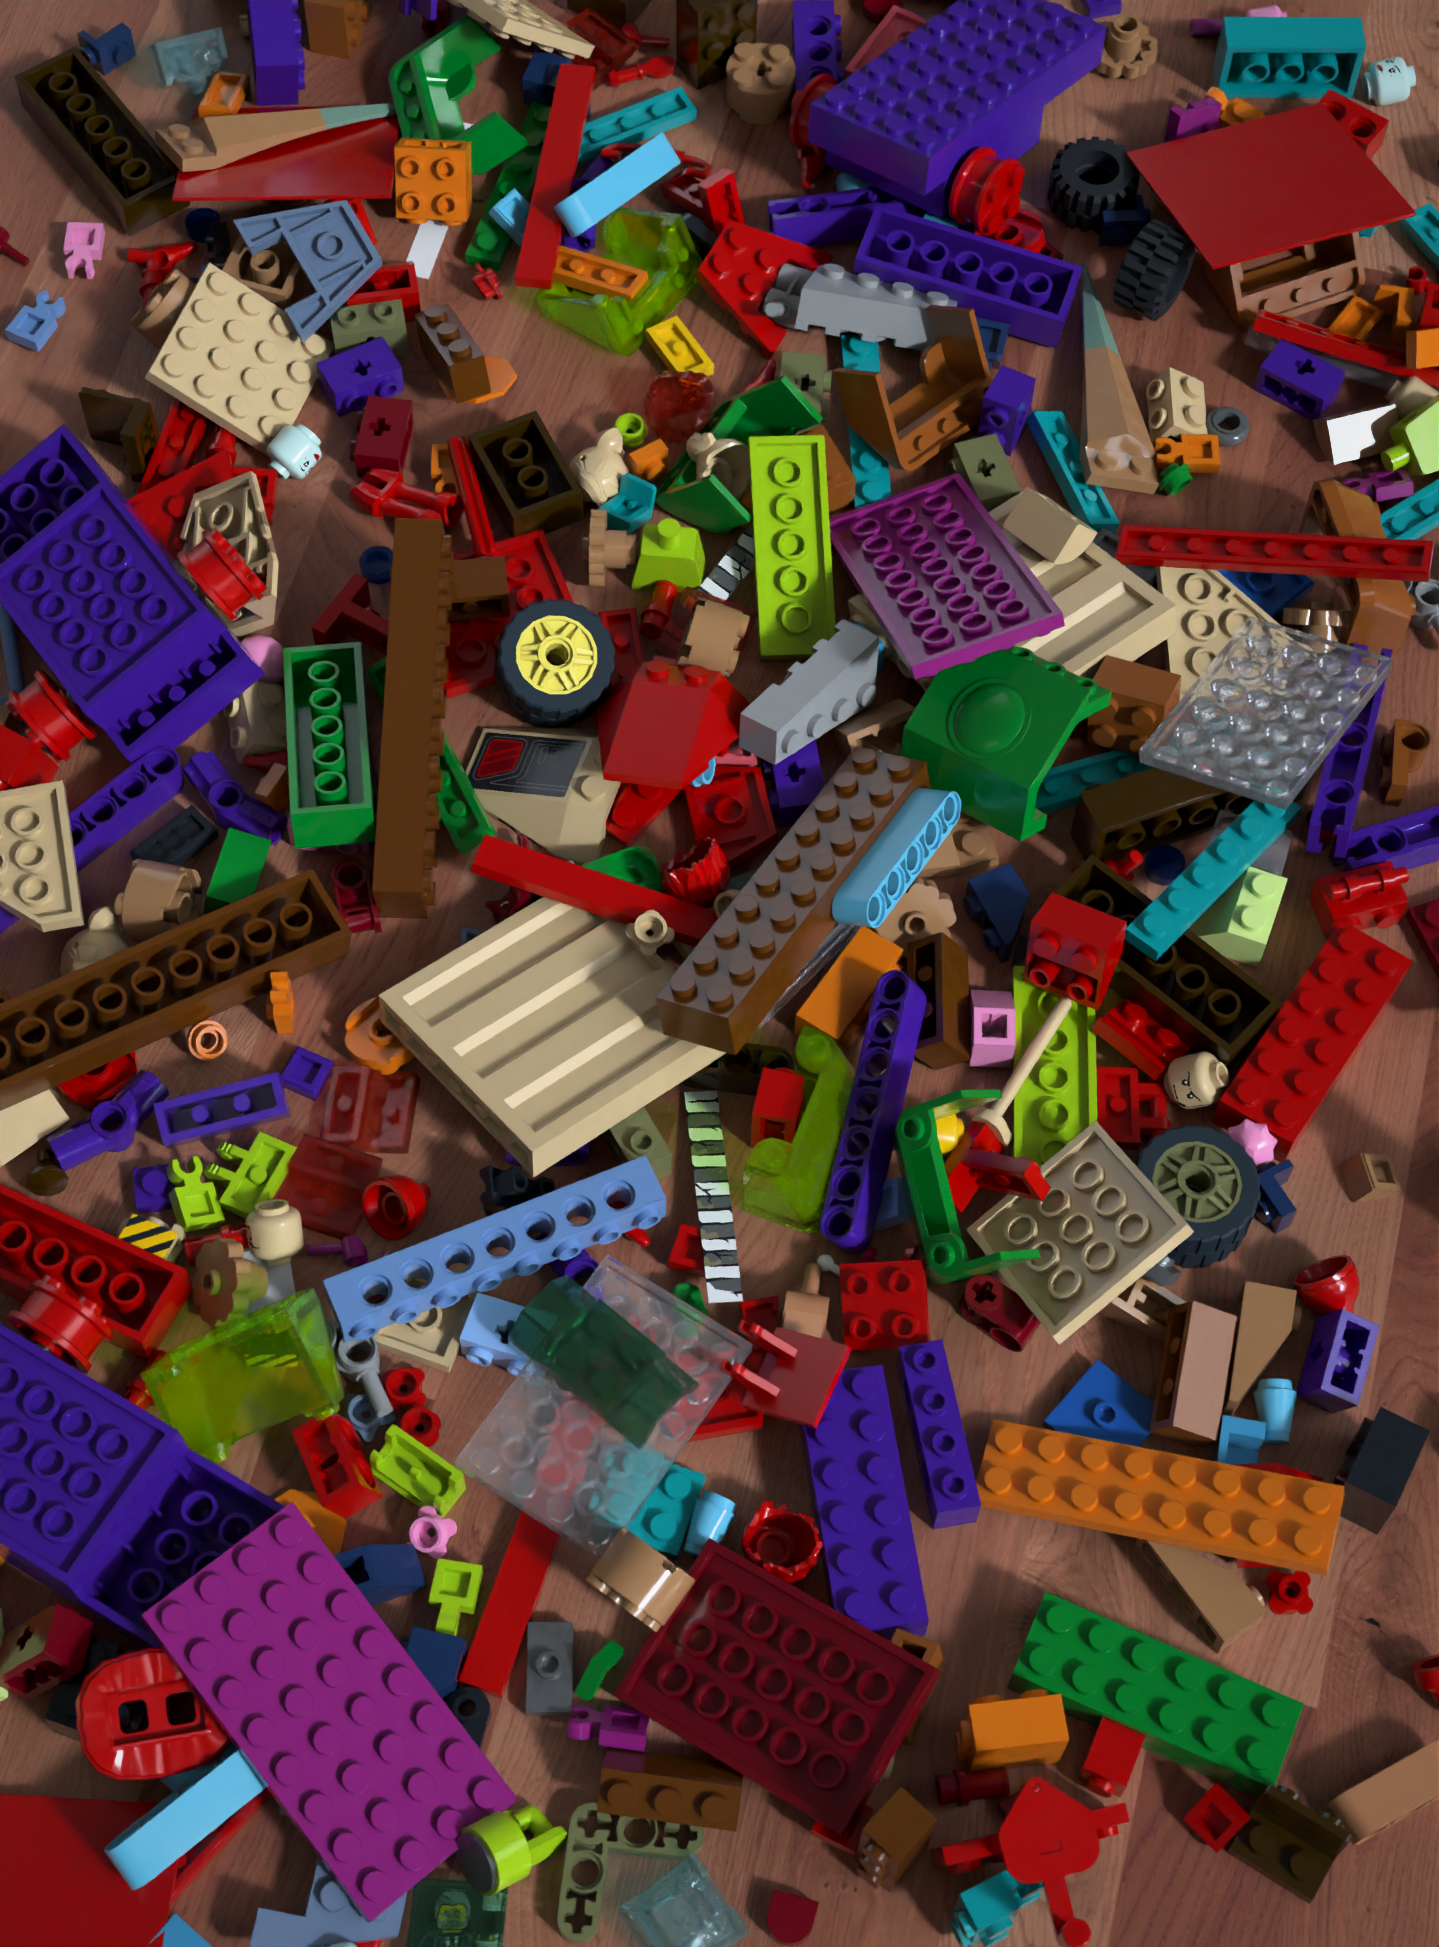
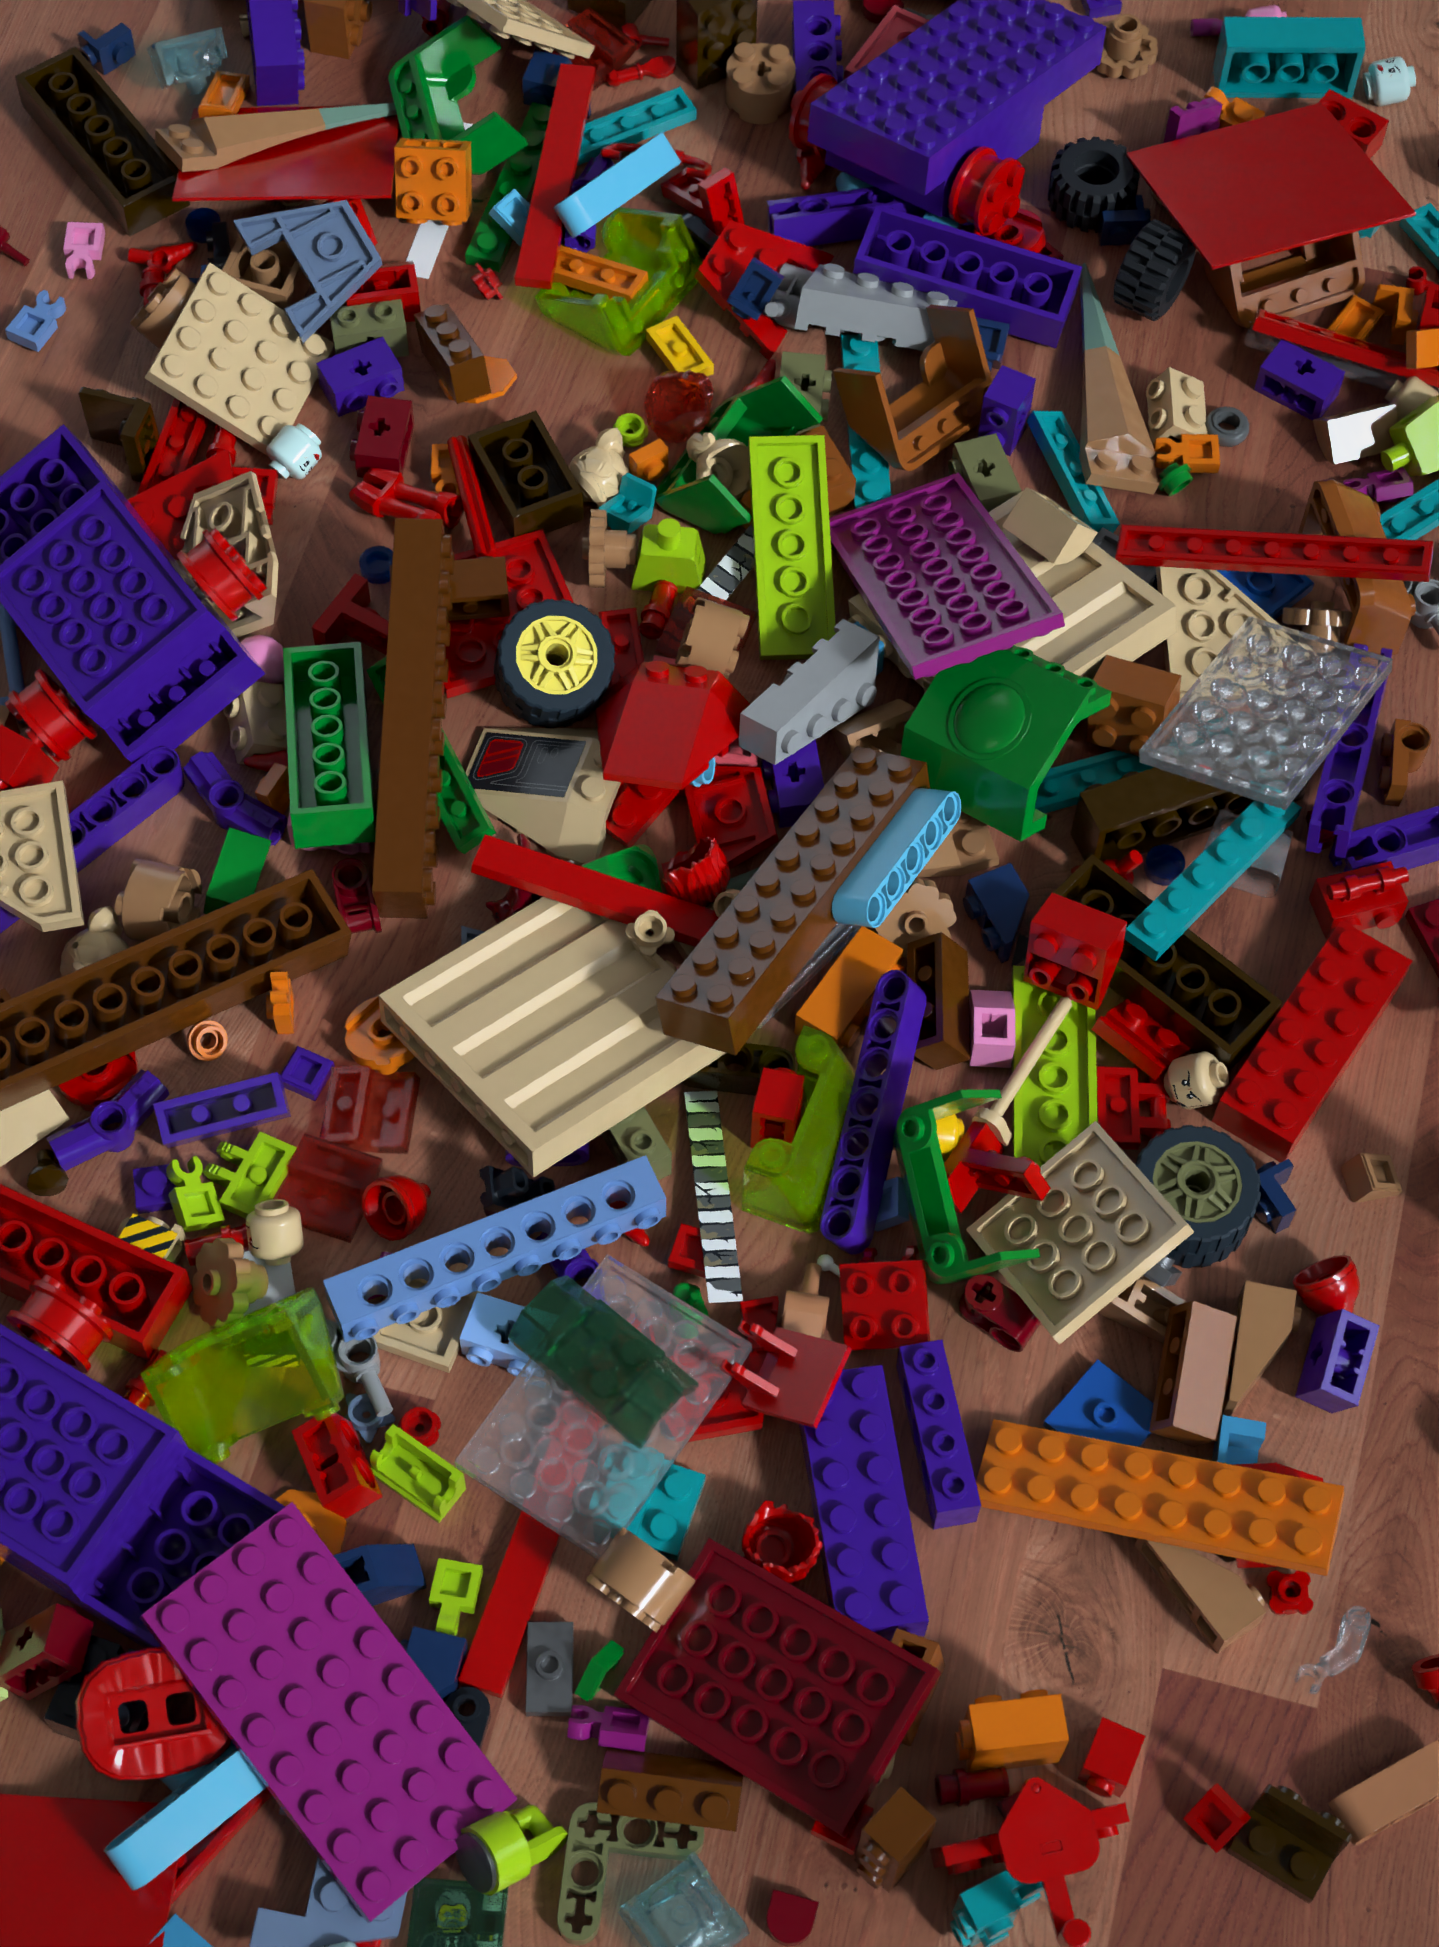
(177, 839): black plate -> none
(351, 1247): magenta hand -> none
(406, 1377): red plate -> none
(421, 1538): bright pink plate -> none
(710, 1519): medium azure cone -> none
(754, 290): none -> dark blue bracket
(1176, 1700): green brick -> none
(1243, 916): yellowish green slope -> none
(1255, 1139): bright pink piece -> none
(1275, 1406): medium azure cone -> none
(1347, 1650): none -> clear arm
(1378, 1468): black piece -> none

